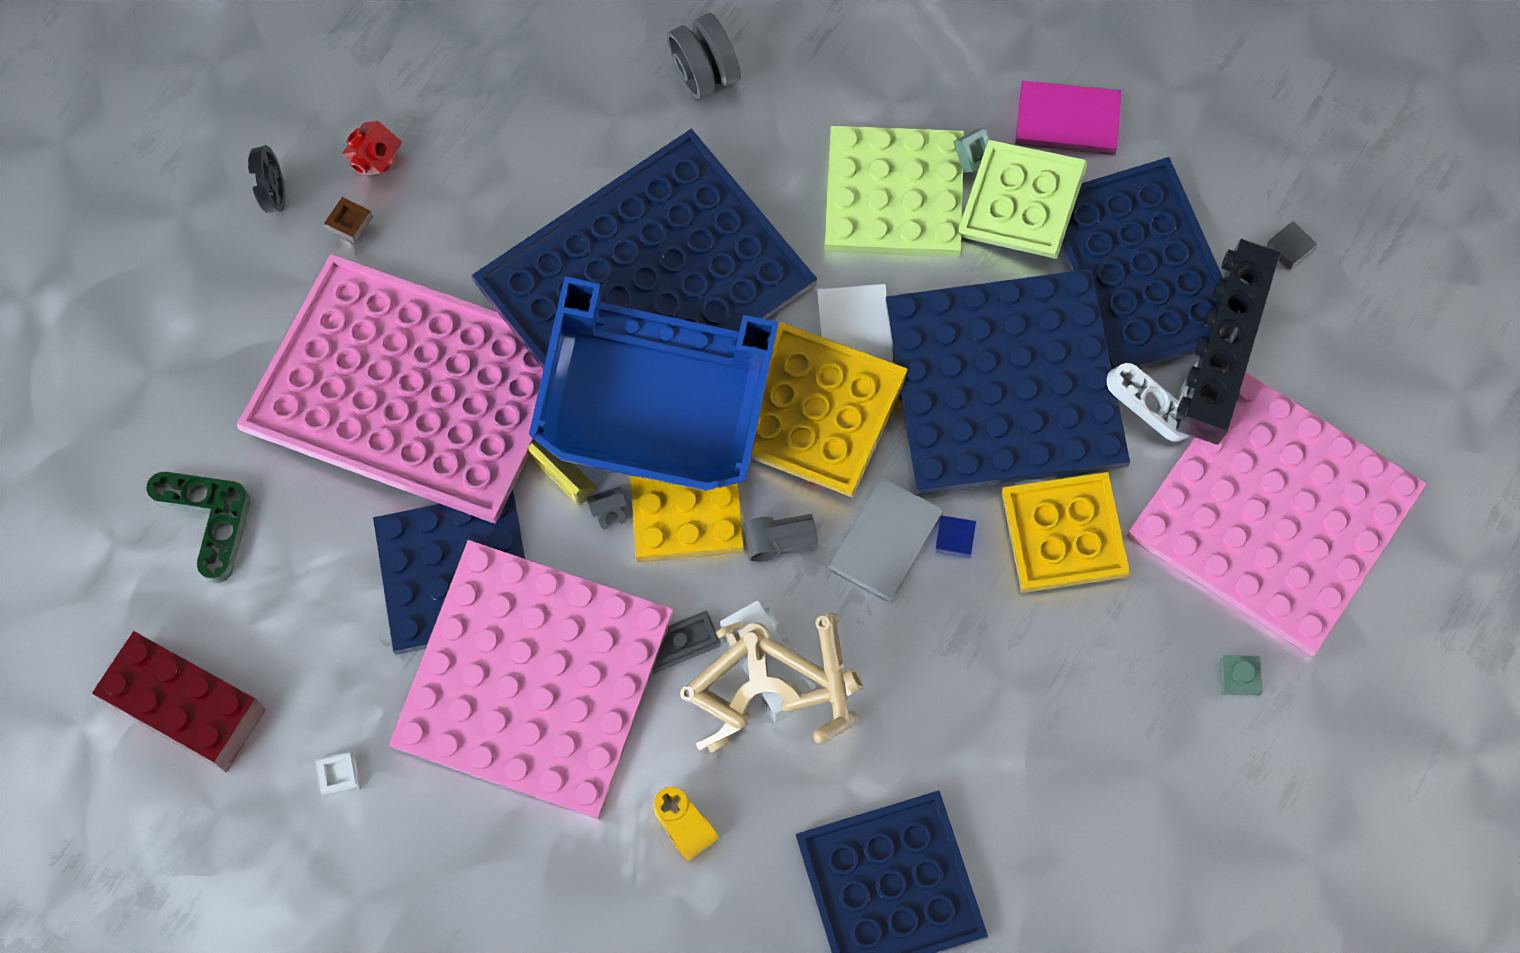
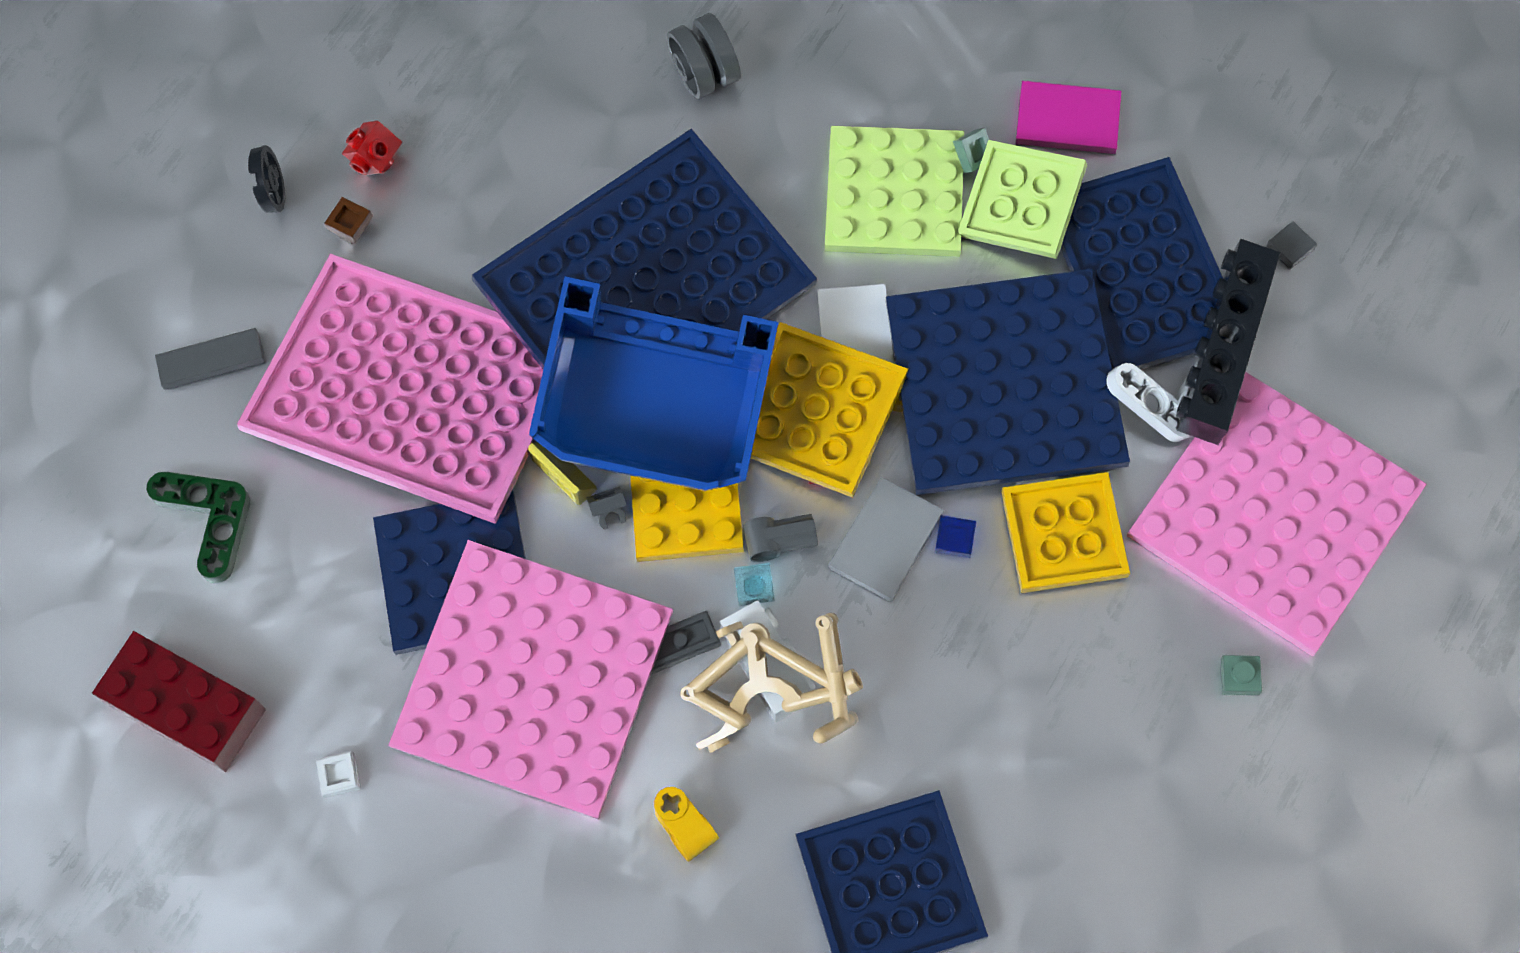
(209, 358): none -> dark grey tile
(754, 584): none -> clear light blue plate

